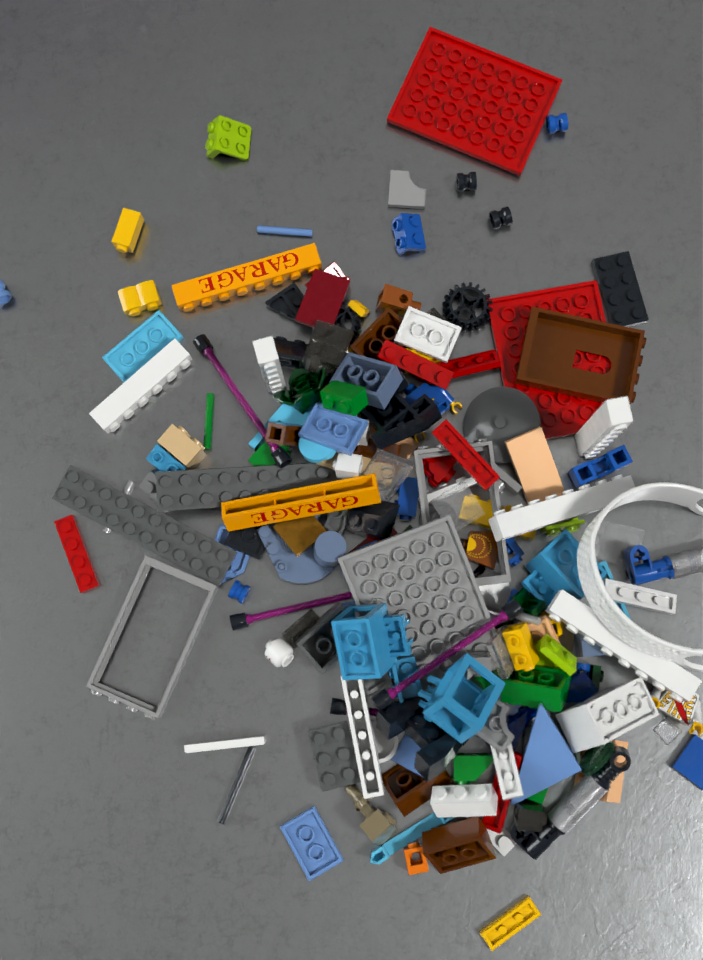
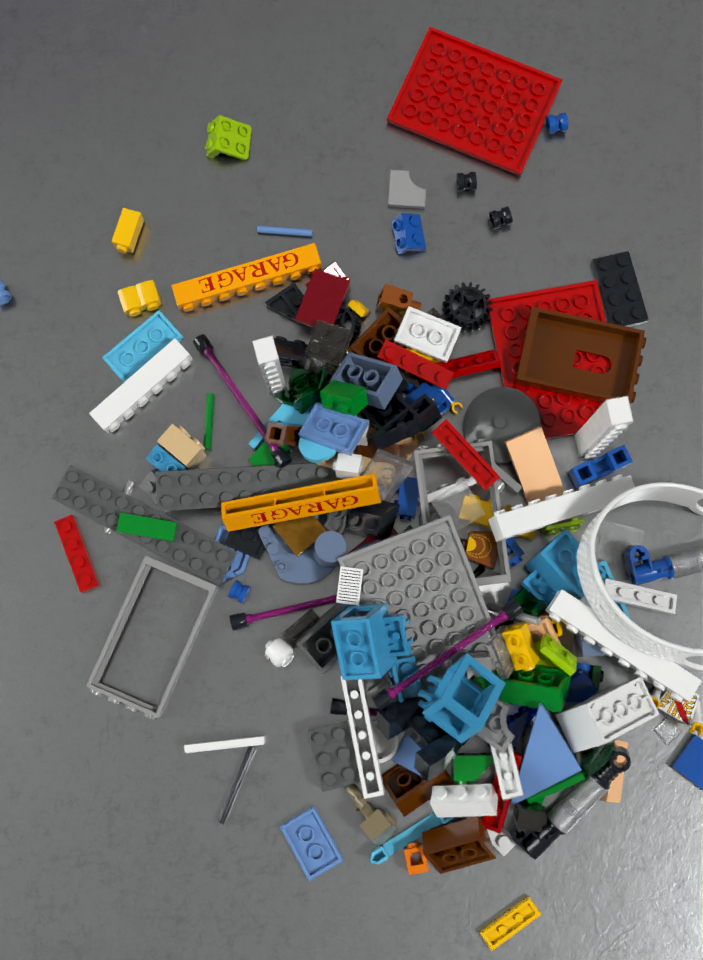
(147, 527): none -> green tile
(349, 585): none -> white sticker
(439, 469): red rock -> none
(557, 787): none -> green bar

